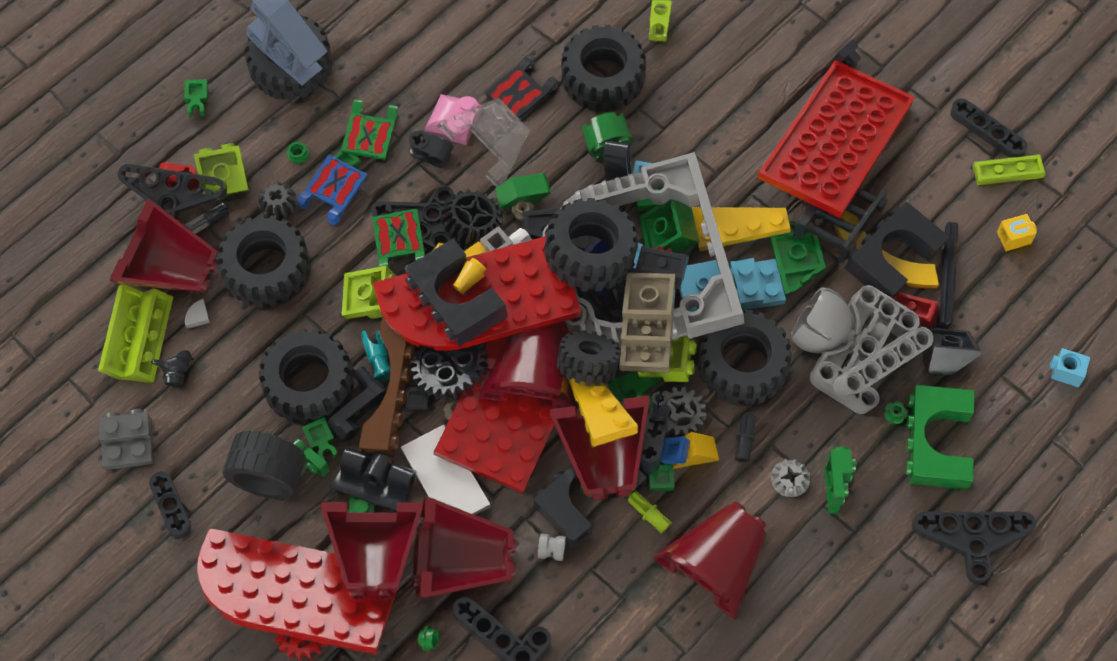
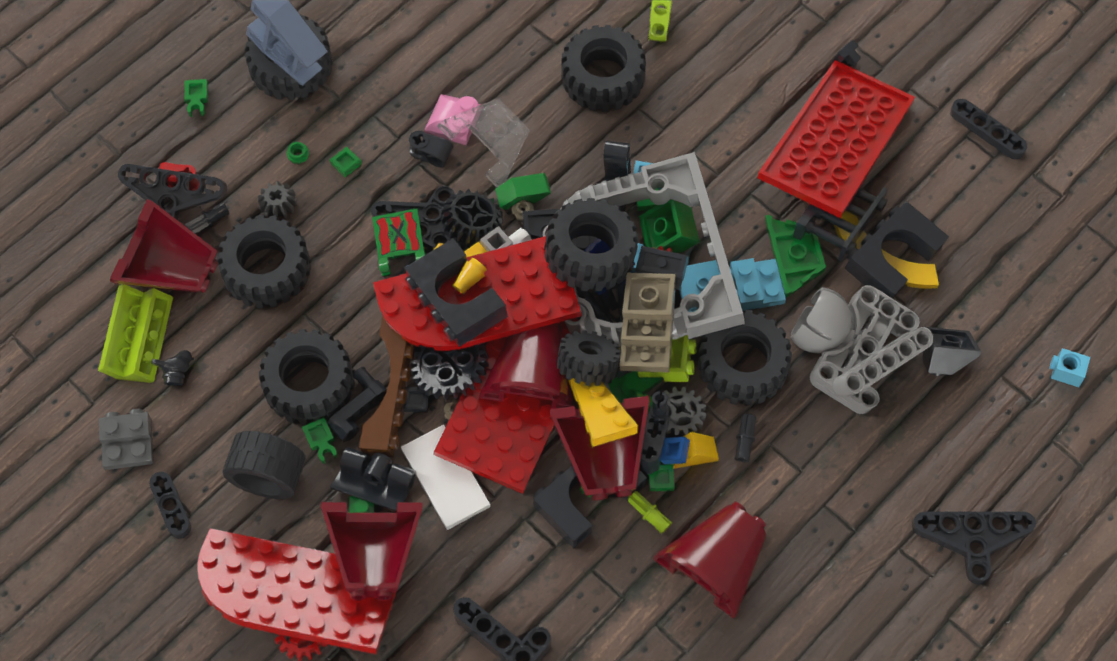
(196, 315): light grey tile -> none
(223, 164): lime plate -> none
(313, 461): green plate -> none
(335, 185): flag -> none
(359, 292): lime plate -> none
(368, 134): flag -> none
(377, 356): teal piece -> none
(428, 638): green plate -> none
(459, 551): dark red cone -> none
(519, 90): flag -> none
(551, 547): light grey wheel -> none
(605, 128): green brick -> none
(743, 224): yellow wing -> none
(784, 486): light grey gear -> none
(838, 473): green plate -> none
(894, 418): green plate -> none
(925, 309): red slope -> none
(925, 464): green arch -> none
(948, 275): black axle -> none
(1008, 169): lime tile -> none
(1017, 232): yellow brick -> none

